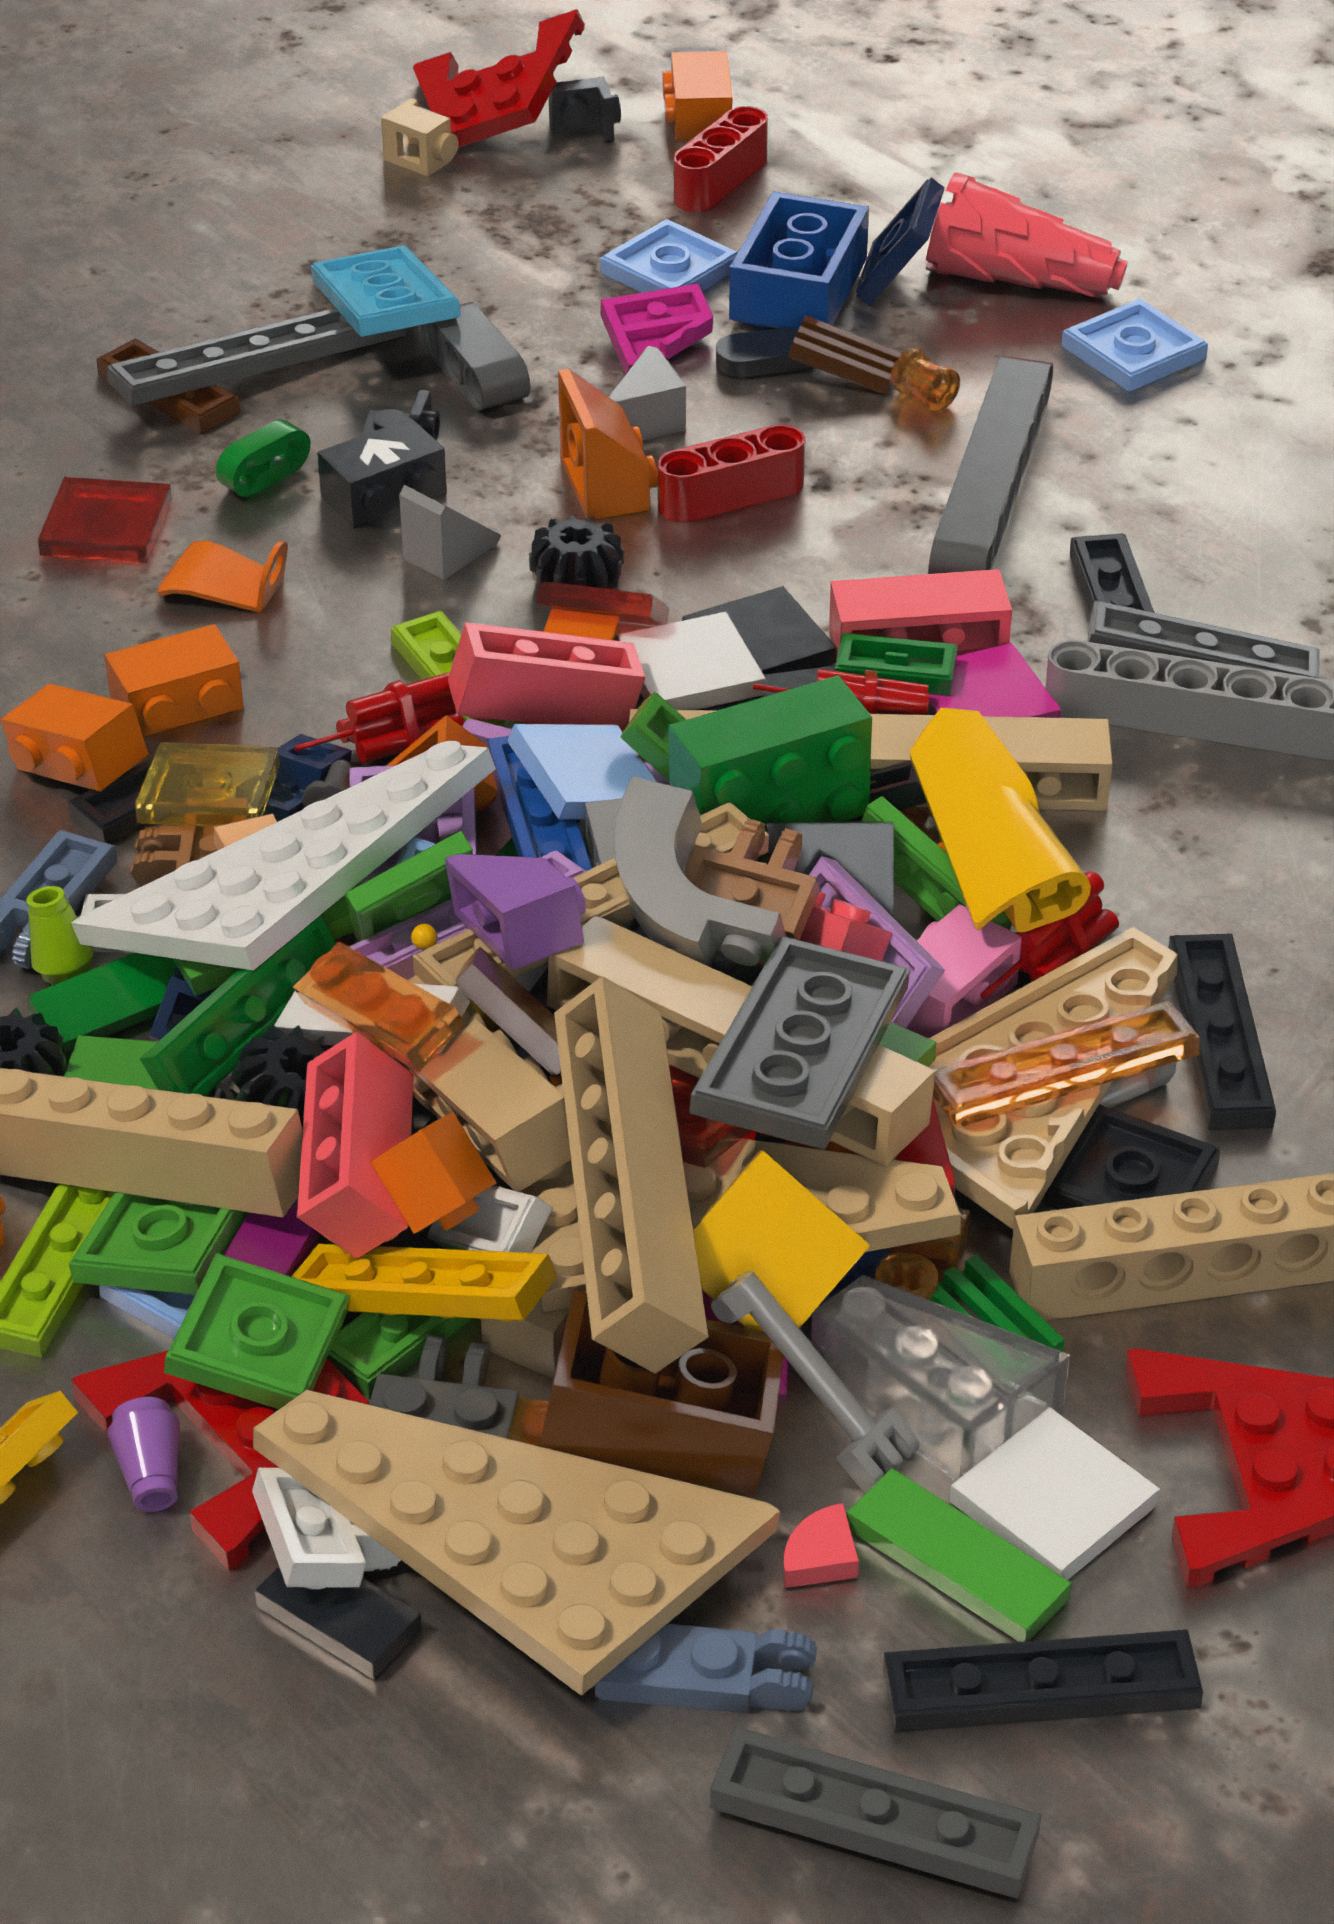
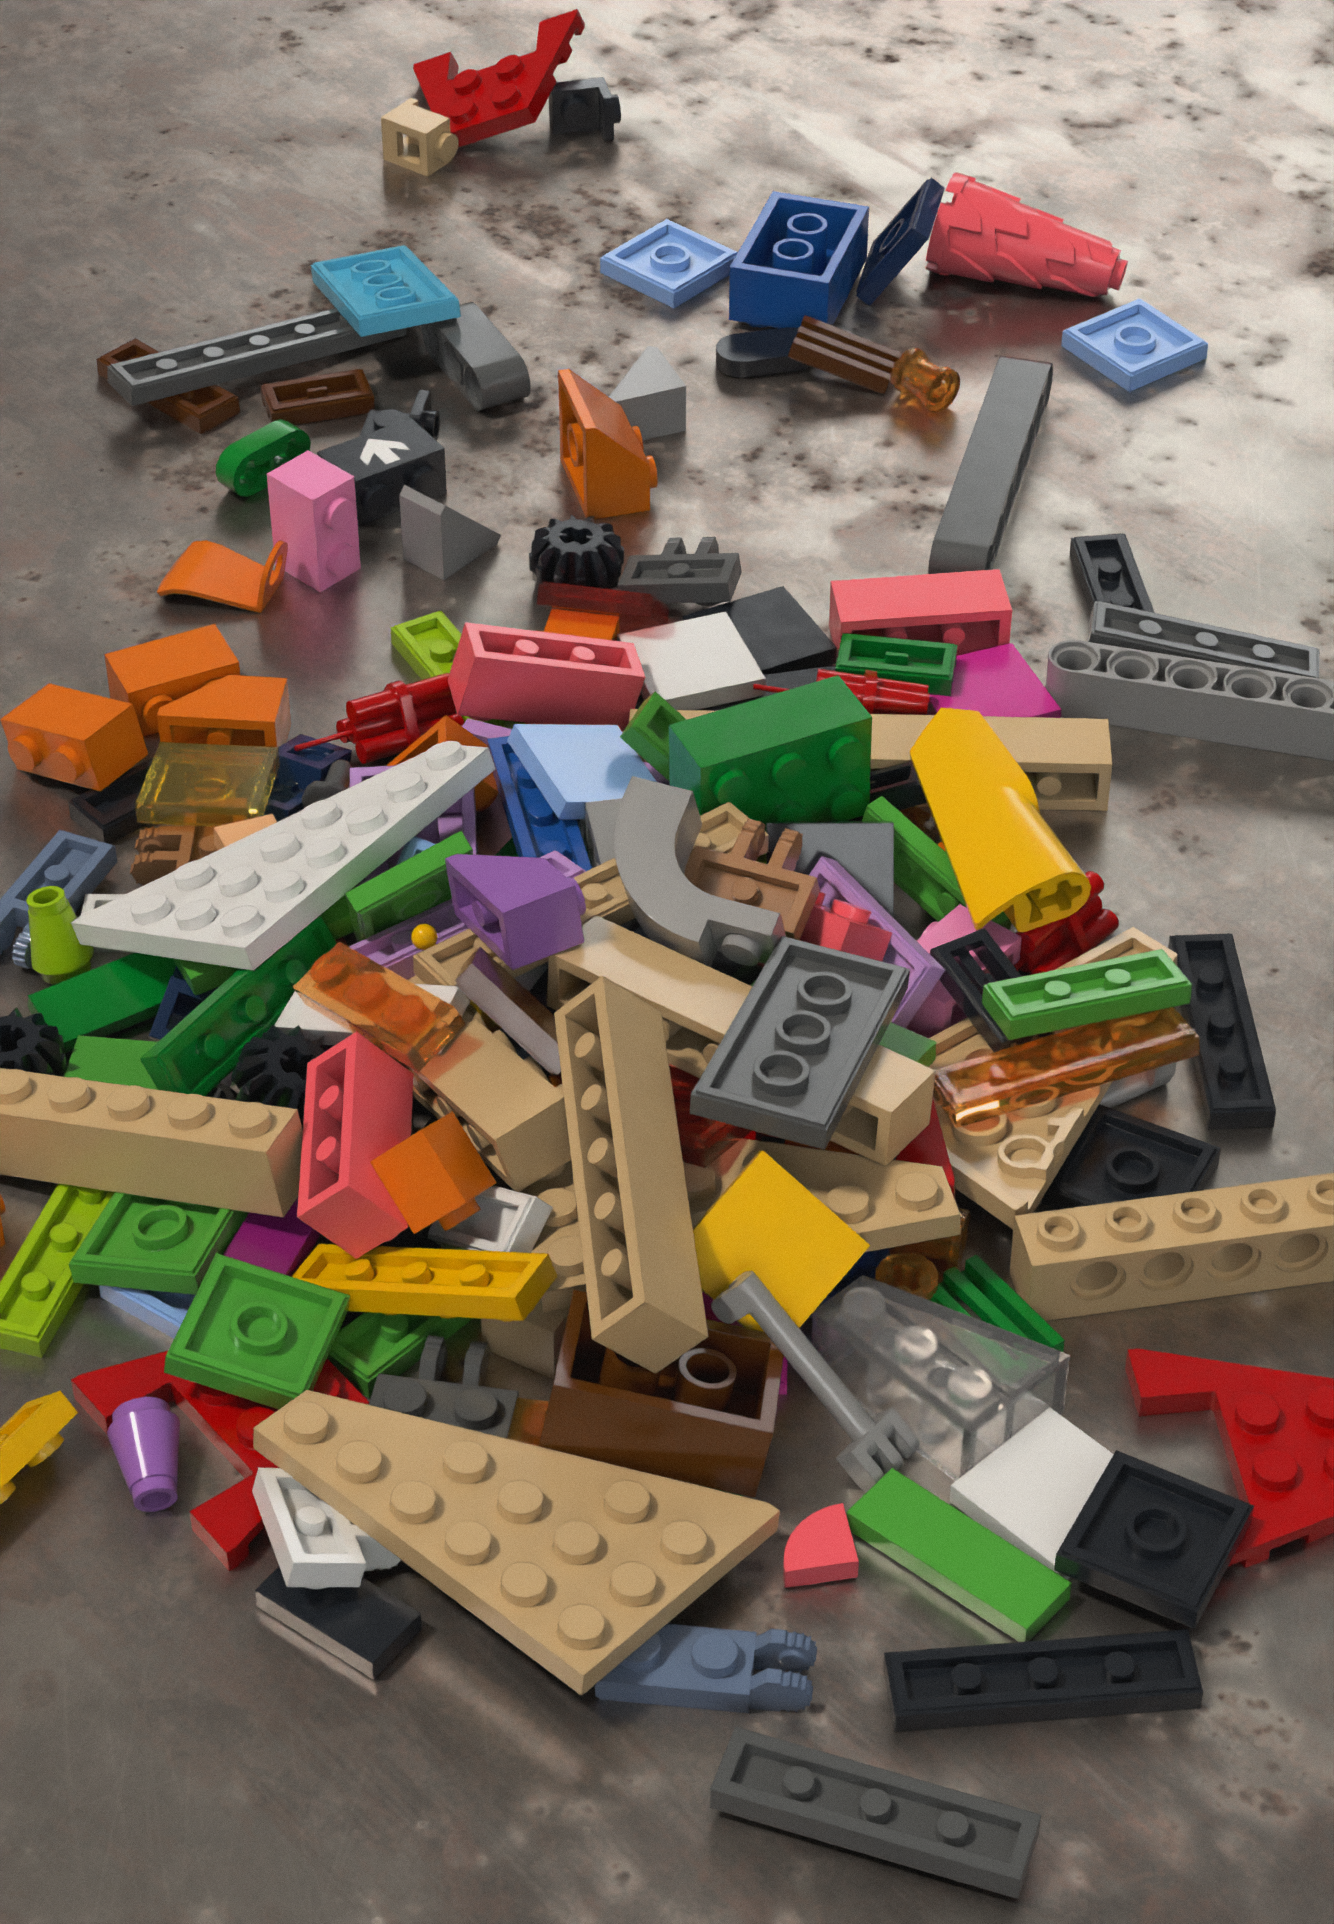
(105, 520): clear red tile -> none
(230, 713): none -> orange slope
(317, 518): none -> bright pink brick
(318, 397): none -> reddish brown tile
(658, 319): dark pink wing -> none
(682, 577): none -> dark grey hinge
(696, 91): brick -> none
(720, 158): red beam -> none
(731, 473): red beam -> none
(966, 979): none -> black tile
(1086, 994): none -> bright green tile
(1154, 1538): none -> black tile

